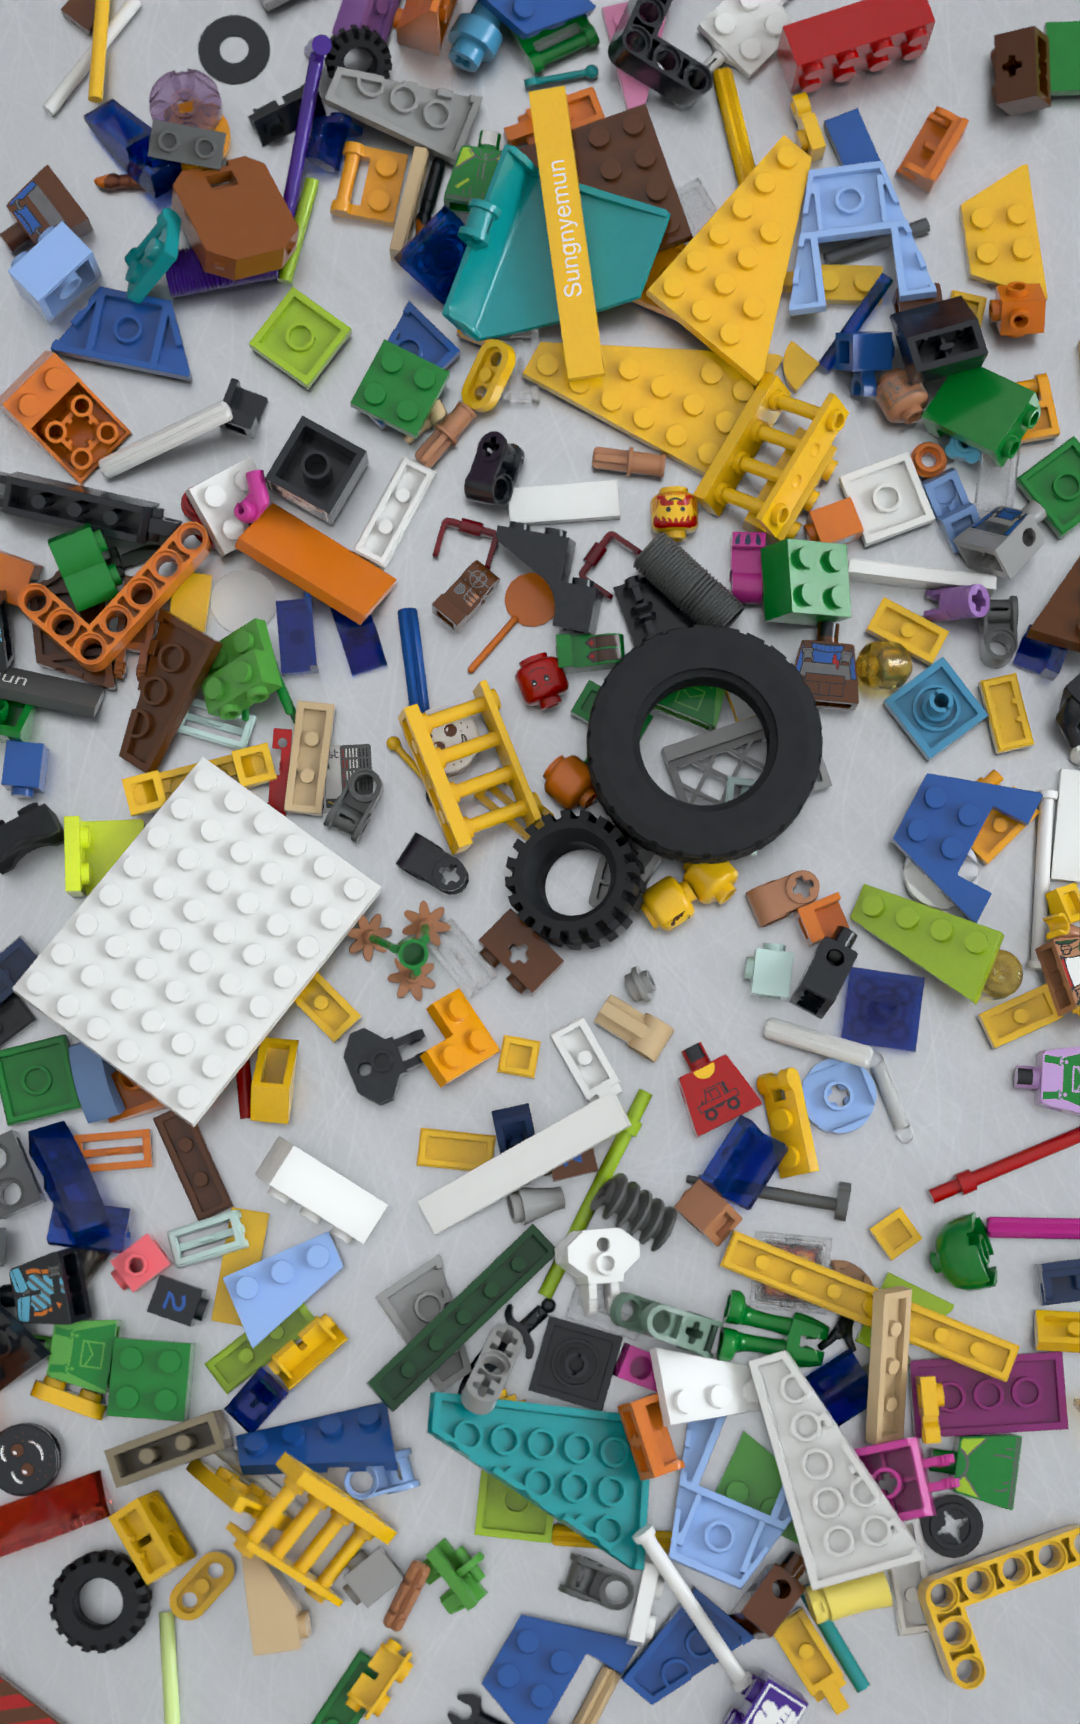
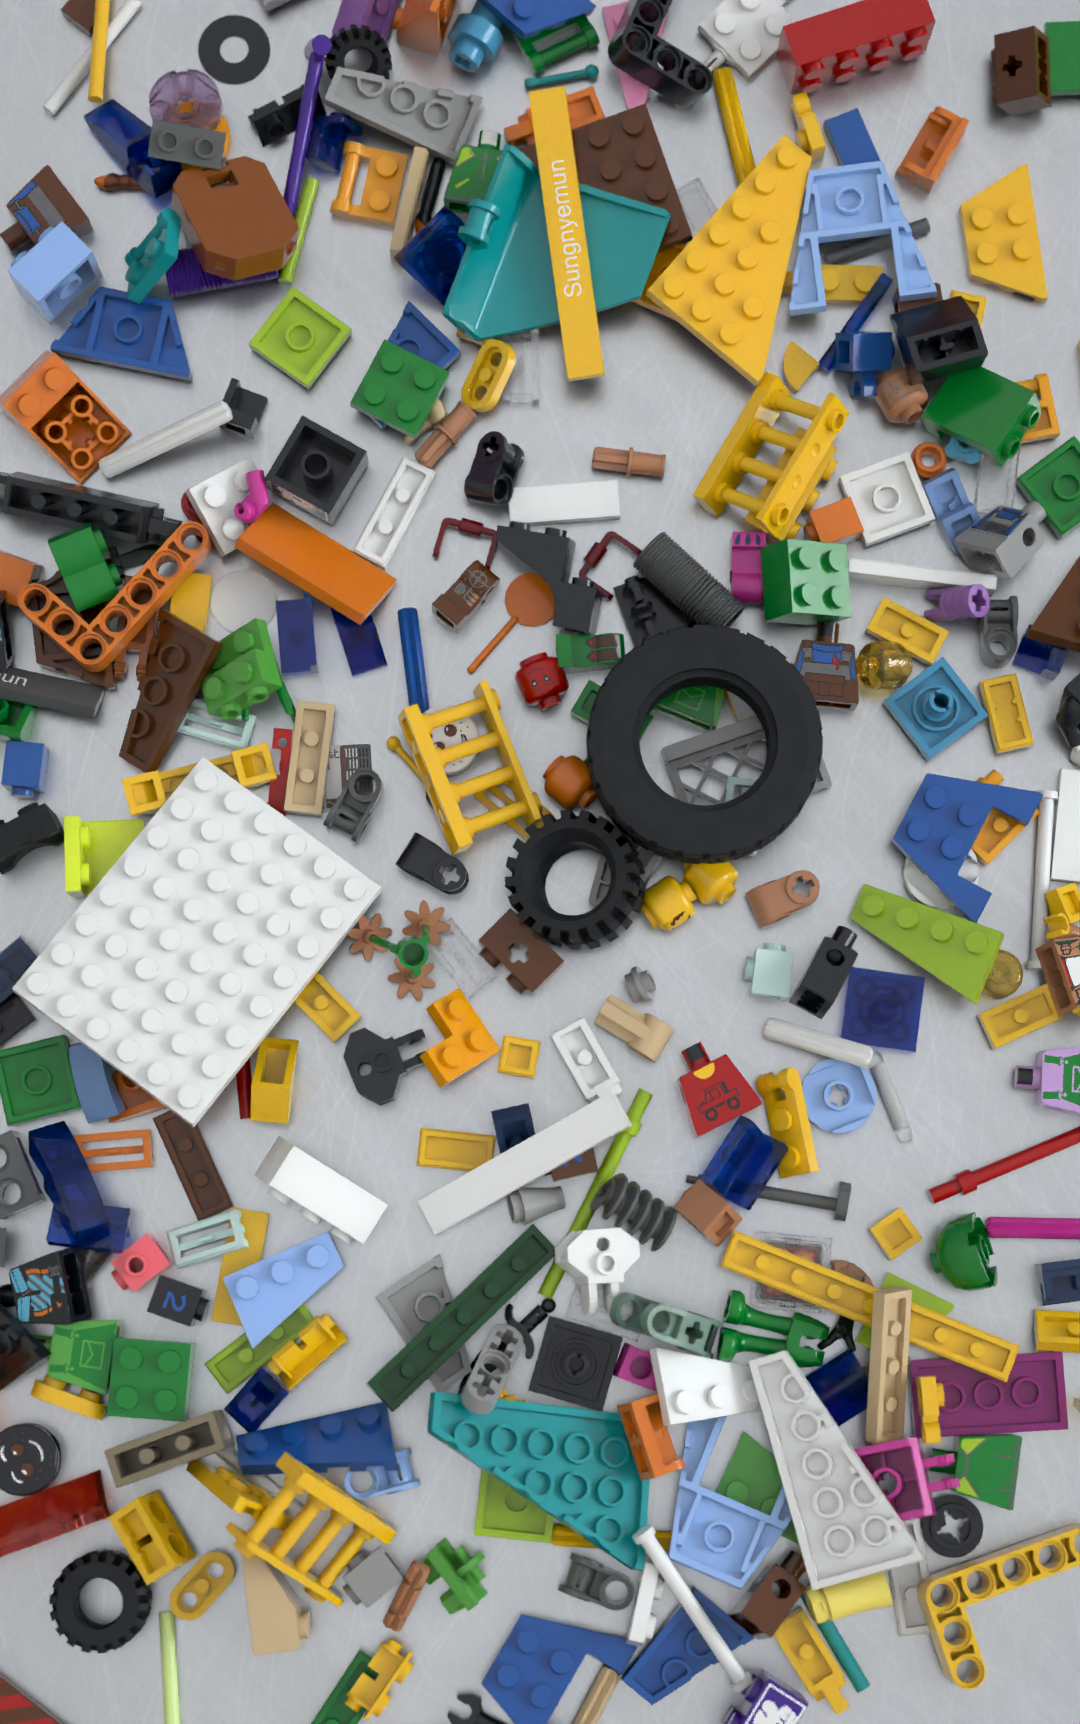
(660, 396): yellow wing -> none
(674, 512): yellow head -> none
(820, 918): orange panel -> none
(1018, 309): orange brick -> none

